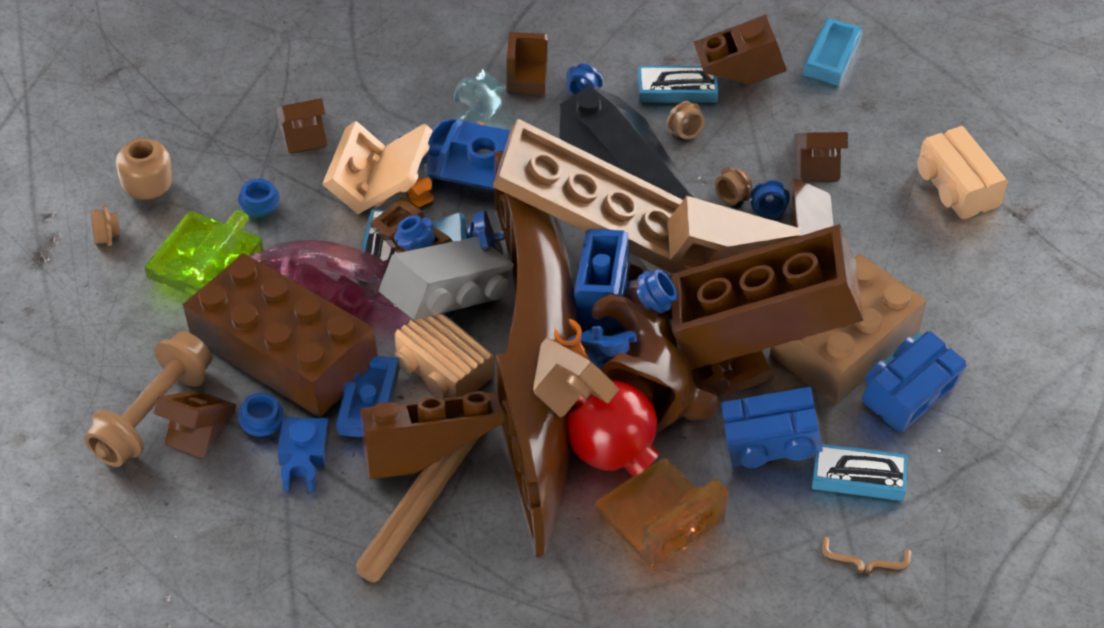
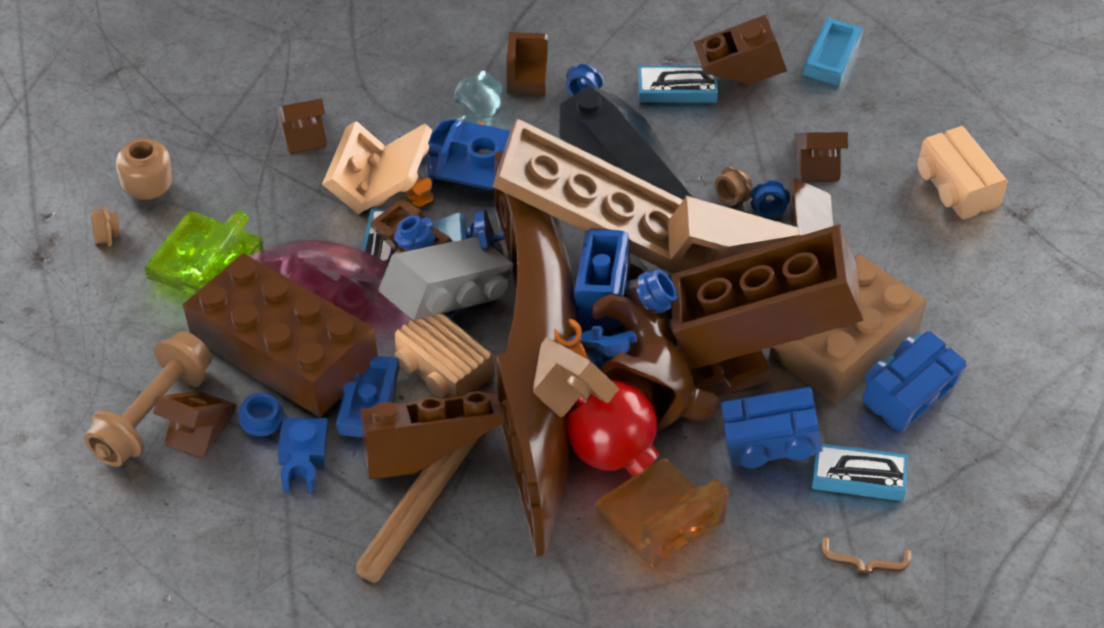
(258, 198): blue plate -> none
(686, 120): medium nougat plate -> none

